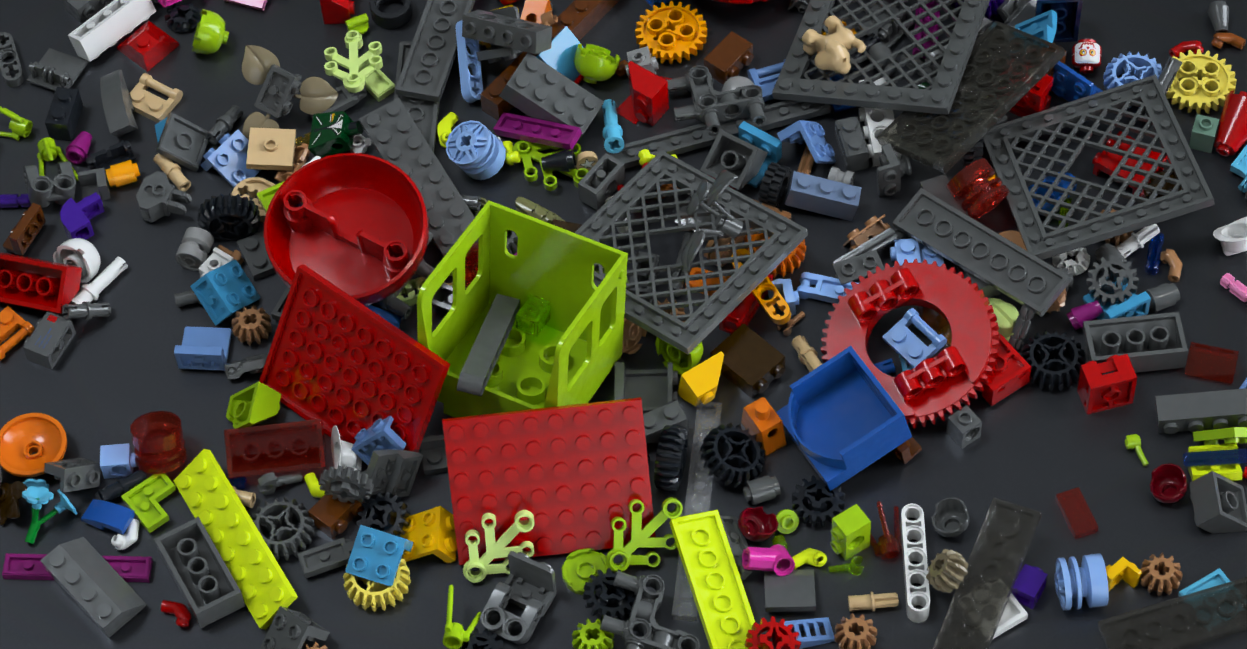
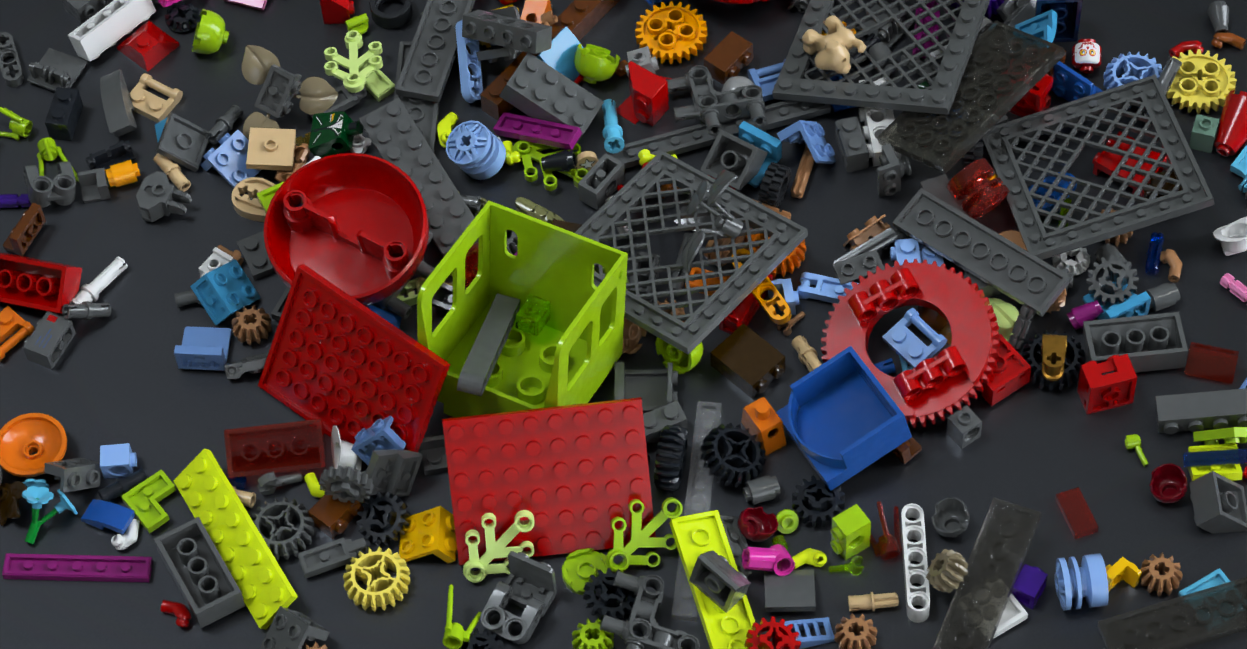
(77, 216): dark purple brick -> none
(78, 149): magenta cone -> none
(79, 253): white cylinder -> none
(93, 584): dark grey slope -> none
(158, 442): clear red wheel -> none
(194, 248): light grey wheel -> none
(229, 217): black gear -> none
(253, 405): lime slope -> none
(377, 555): dark azure bracket -> none
(701, 381): yellow slope -> none
(719, 580): none -> dark grey slope
(823, 196): sand blue brick -> none
(844, 177): light grey wheel -> none
(1053, 356): none -> pearl gold piece
(1137, 240): white axle -> none

